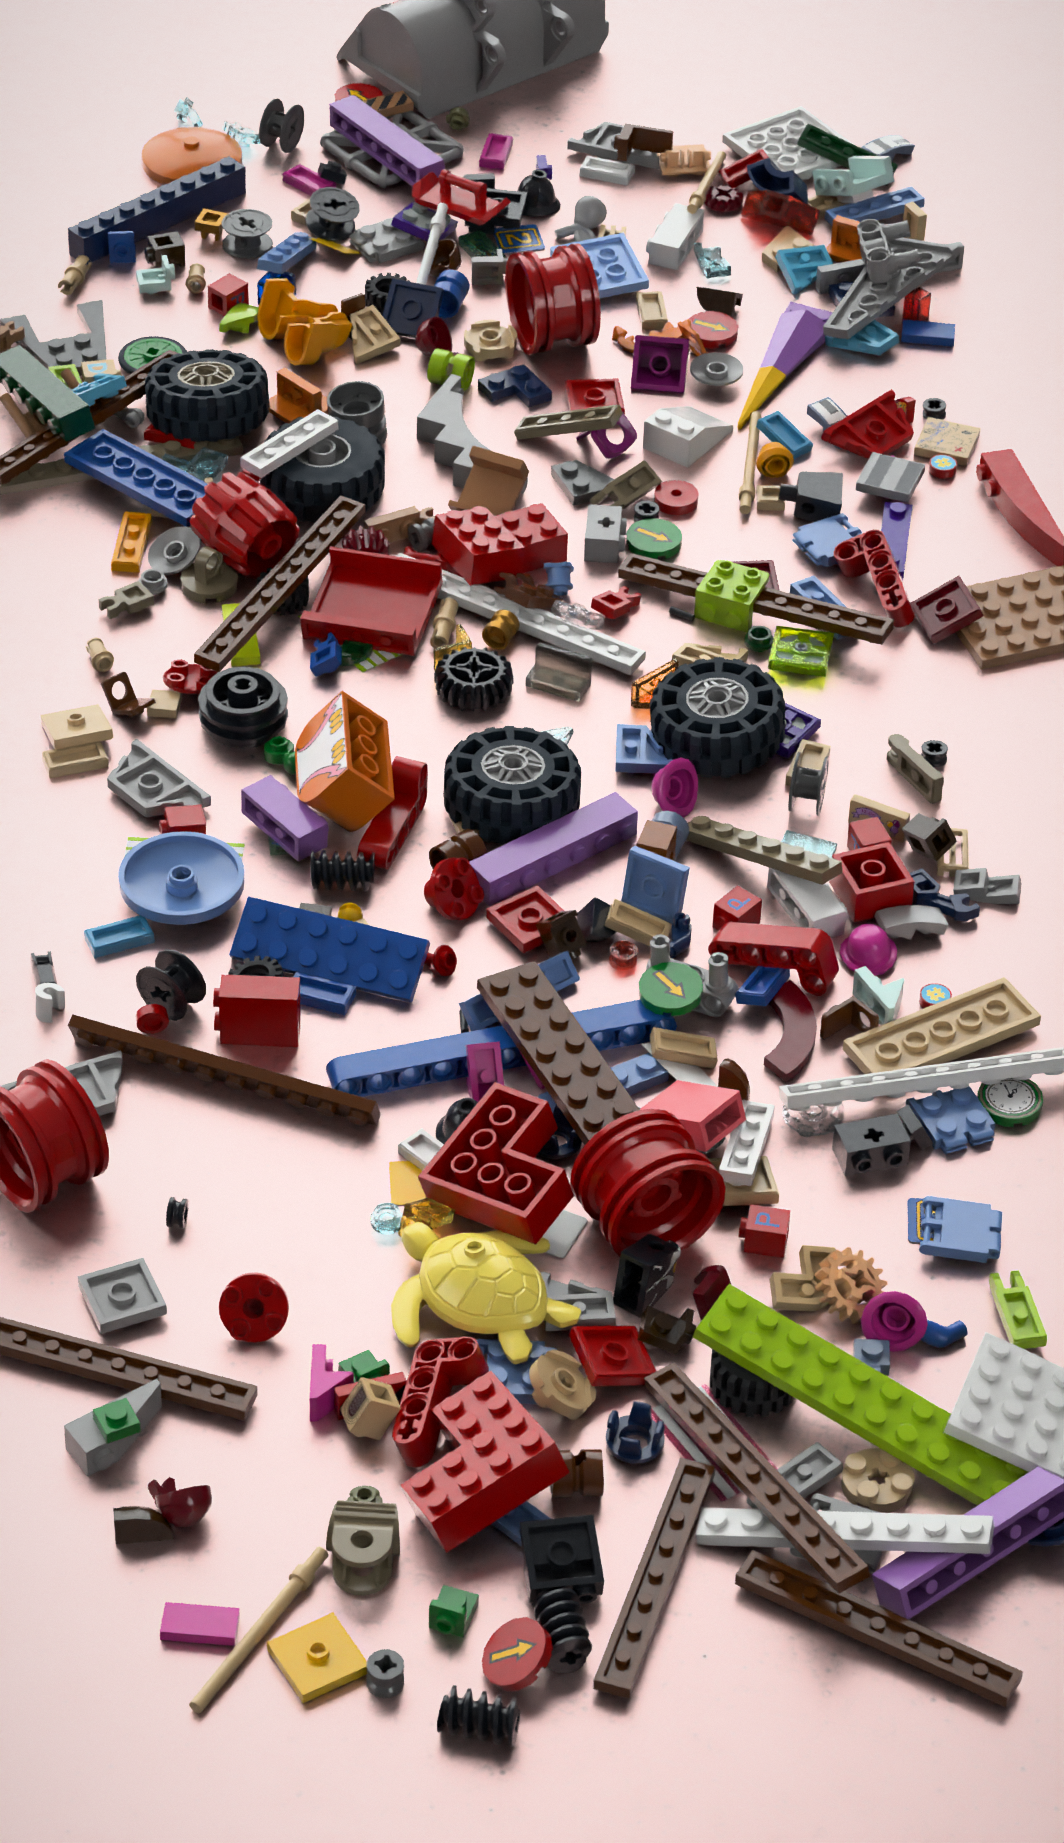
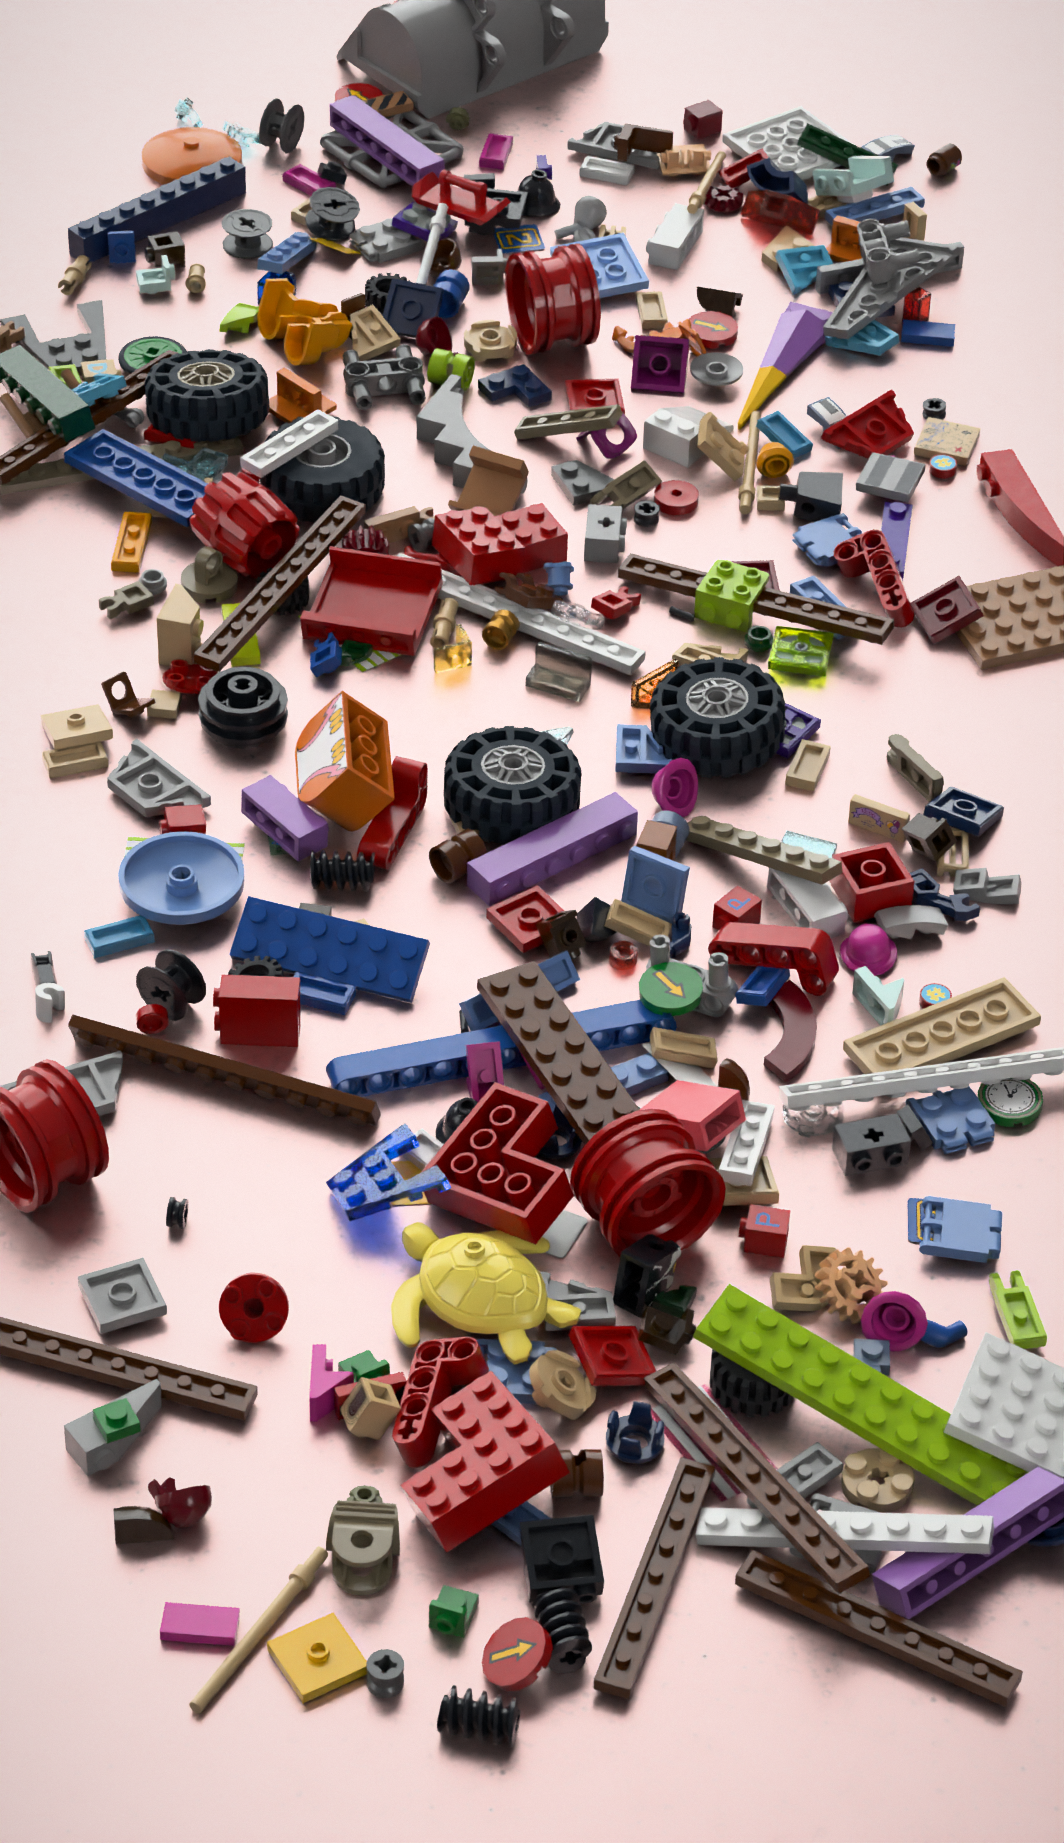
(101, 658): tan pin -> none
(174, 550): light grey dish -> none
(178, 627): none -> tan slope
(210, 223): pearl gold tile -> none
(226, 293): red brick -> none
(279, 752): green plate -> none
(350, 911): yellow hinge -> none
(360, 403): dark grey wheel -> none
(374, 1182): none -> clear blue wing
(384, 377): none -> dark grey piece
(386, 1218): clear light blue plate -> none
(426, 1212): clear yellow bracket -> none
(442, 961): red plate -> none
(454, 889): red plate -> none
(473, 678): black gear -> none
(478, 245): clear green tile -> none
(654, 538): tile -> none
(675, 1301): none -> dark green tile
(702, 119): none -> dark red brick
(711, 261): clear light blue slope -> none
(711, 1284): dark red tile -> none
(721, 446): none -> tan plate
(808, 783): dark grey piece -> none
(845, 1014): reddish brown bracket -> none
(866, 833): brick -> none
(908, 405): red tile -> none
(935, 752): black bush -> none
(944, 159): none -> reddish brown brick
(964, 810): none -> dark blue plate

